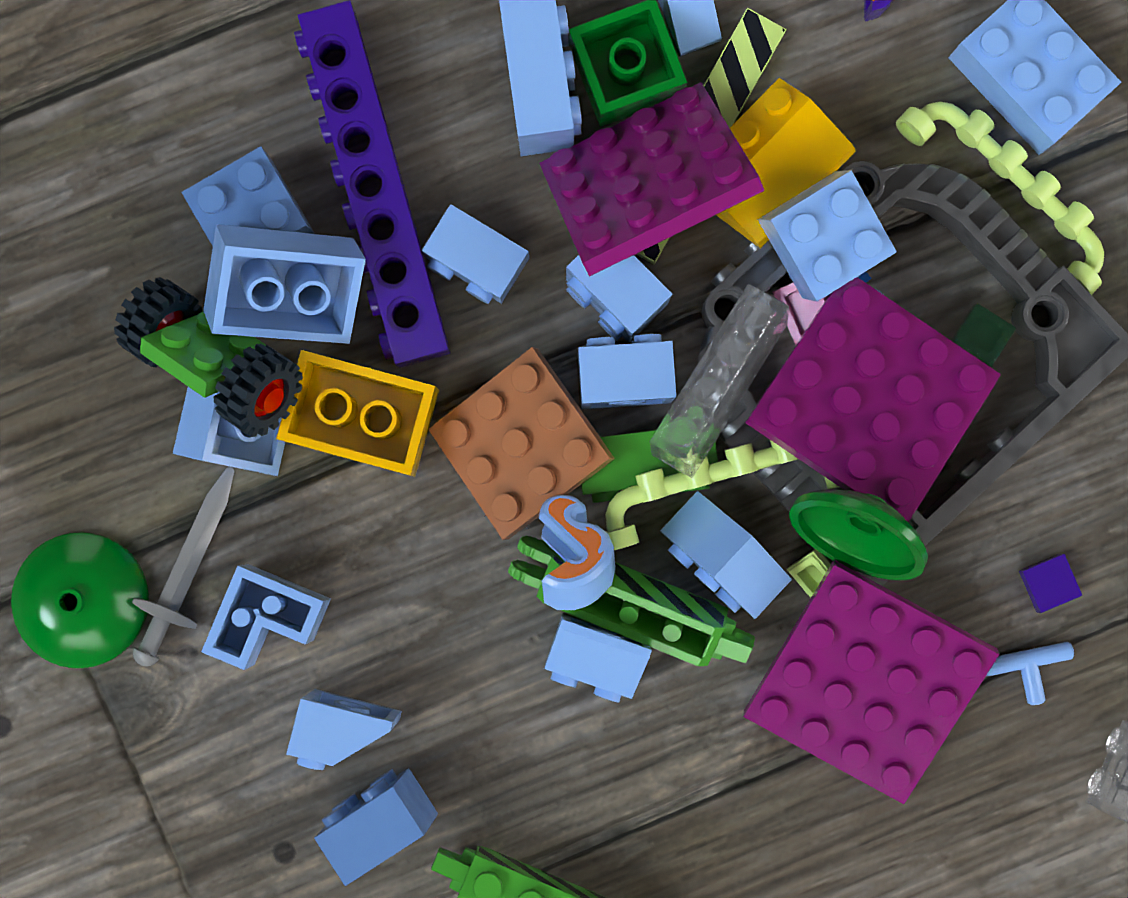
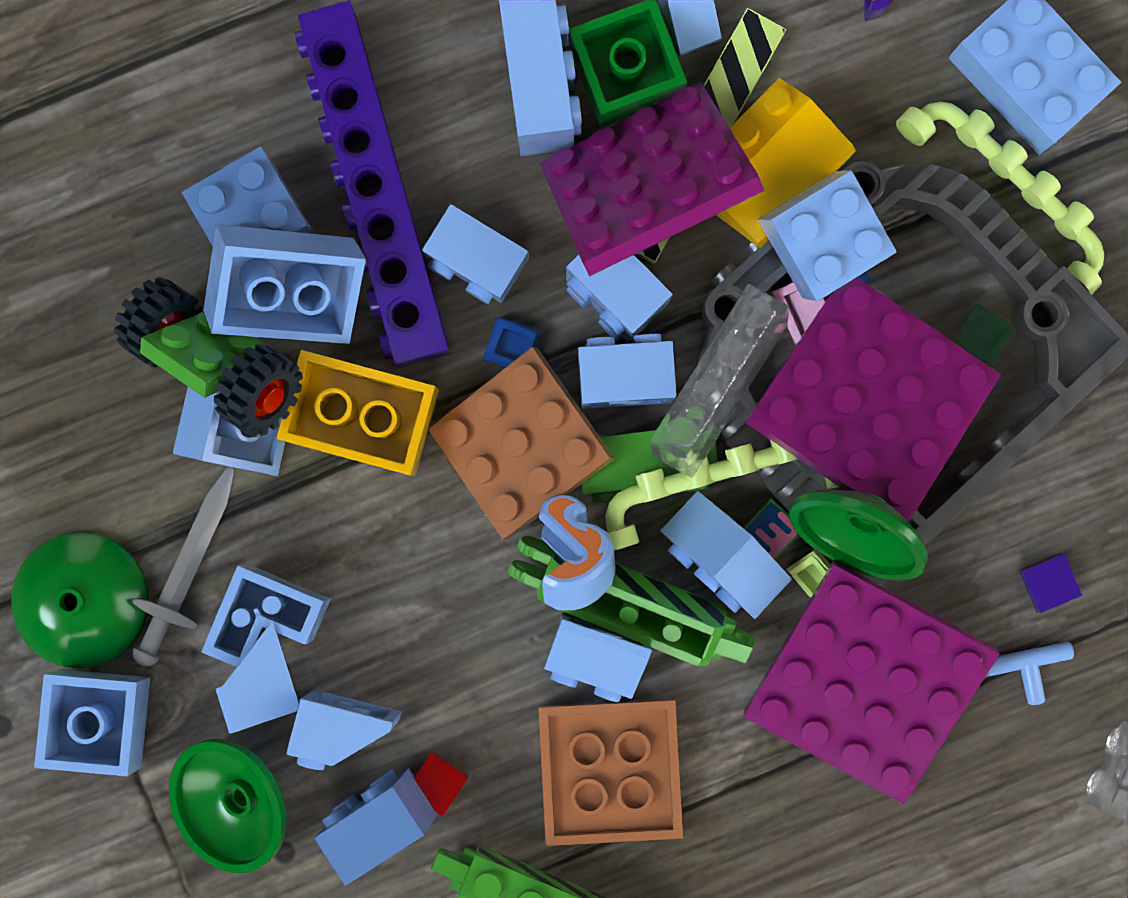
(92, 722): none -> light blue brick
(227, 805): none -> green dish
(258, 686): none -> light blue slope
(440, 782): none -> red tile
(509, 342): none -> blue tile
(610, 772): none -> nougat plate
(771, 528): none -> tile

